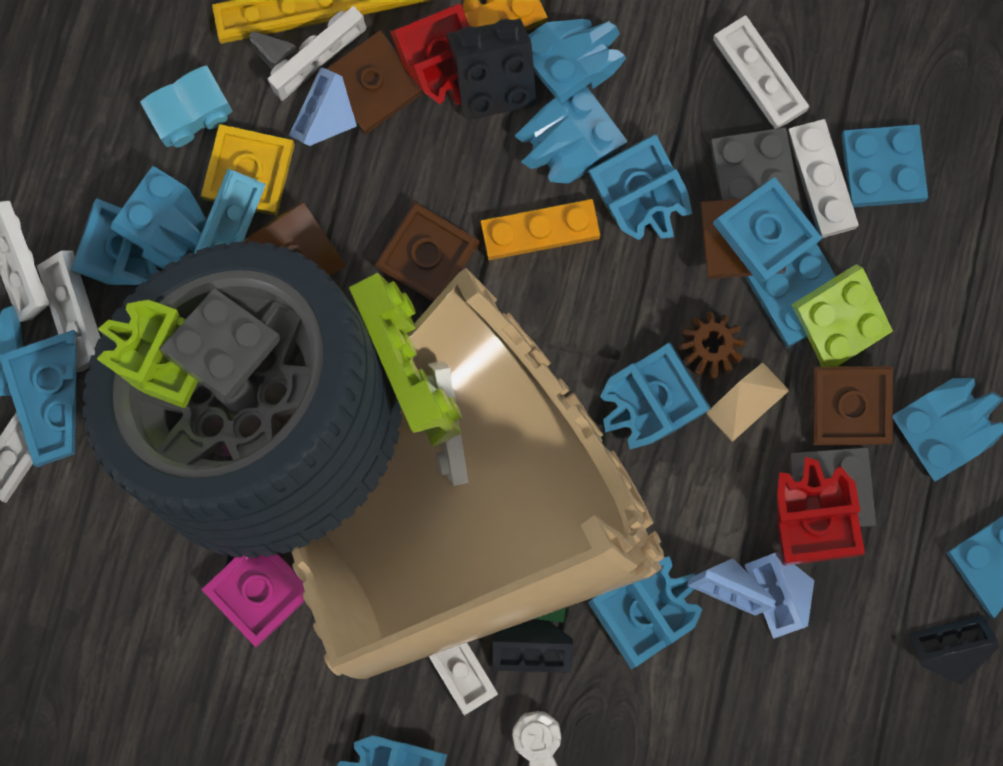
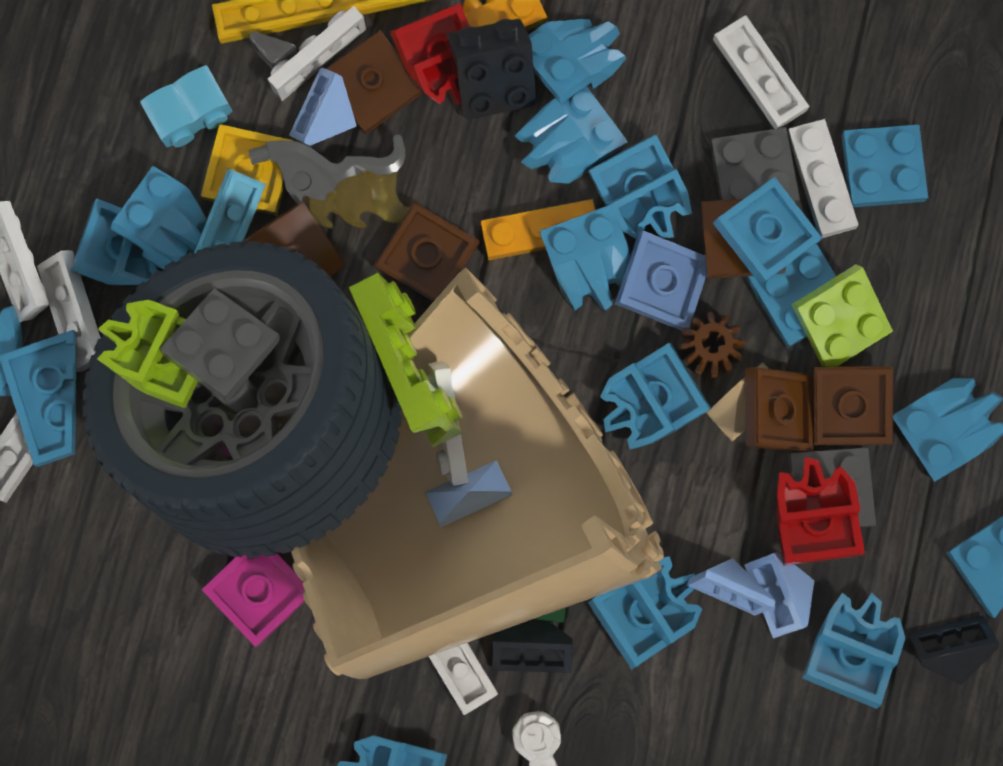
(342, 188): none -> piece
(484, 488): none -> light blue slope
(588, 256): none -> dark azure plate
(662, 281): none -> medium blue plate
(779, 410): none -> reddish brown plate
(856, 651): none -> dark azure plate

